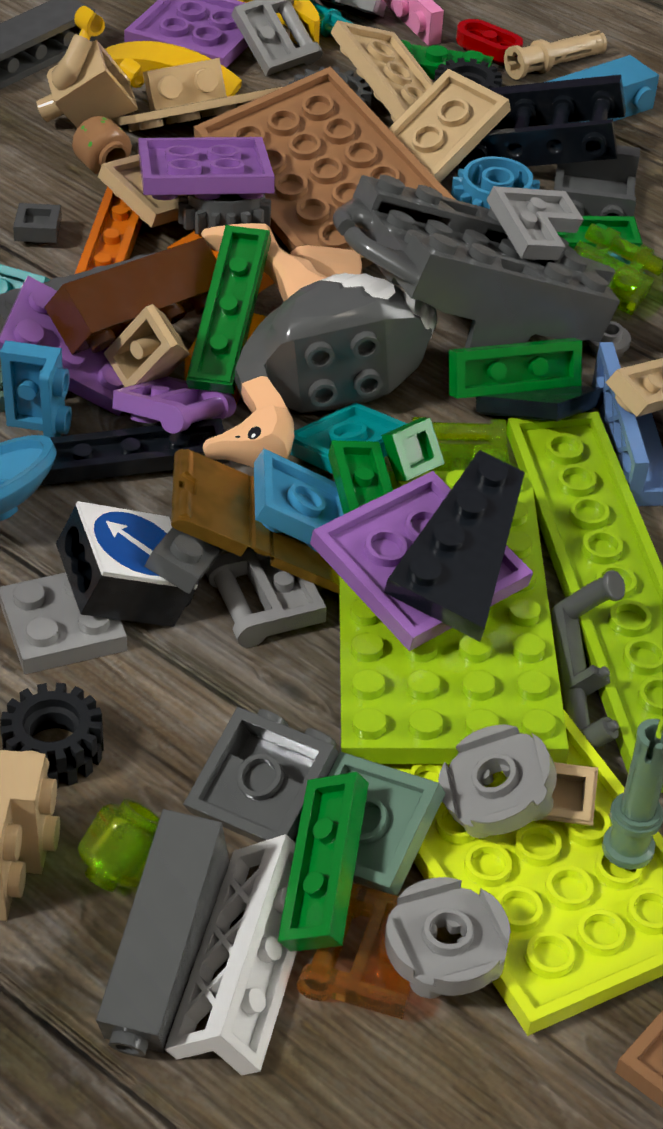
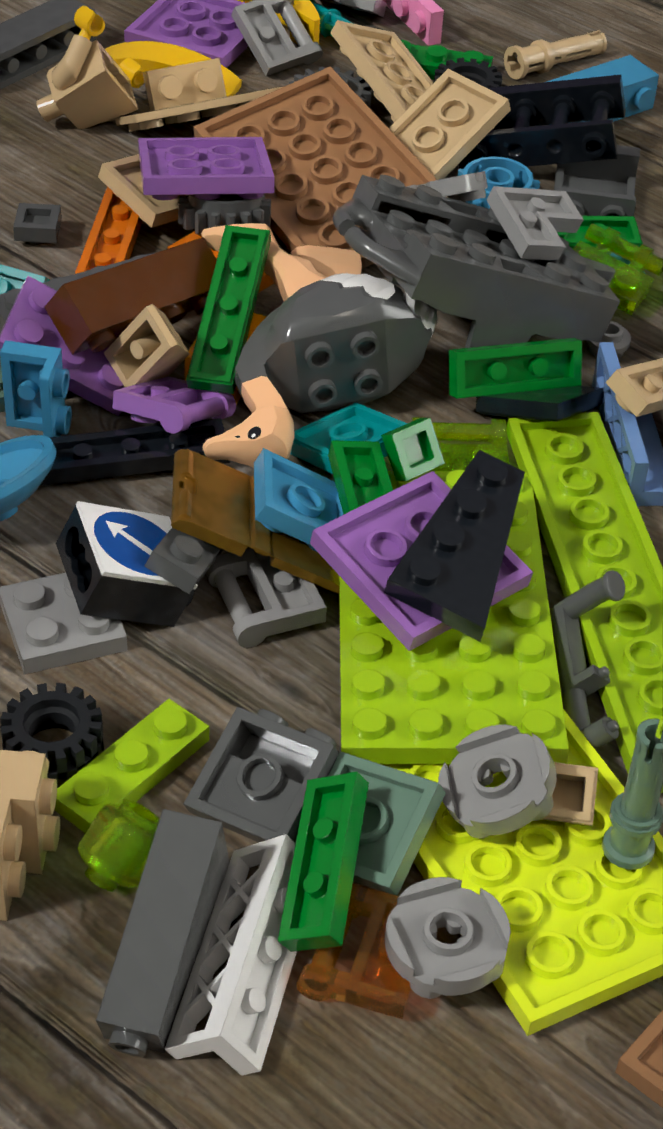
(99, 142): medium nougat head -> none
(132, 763): none -> lime plate
(461, 187): none -> light grey plate
(486, 38): red plate -> none

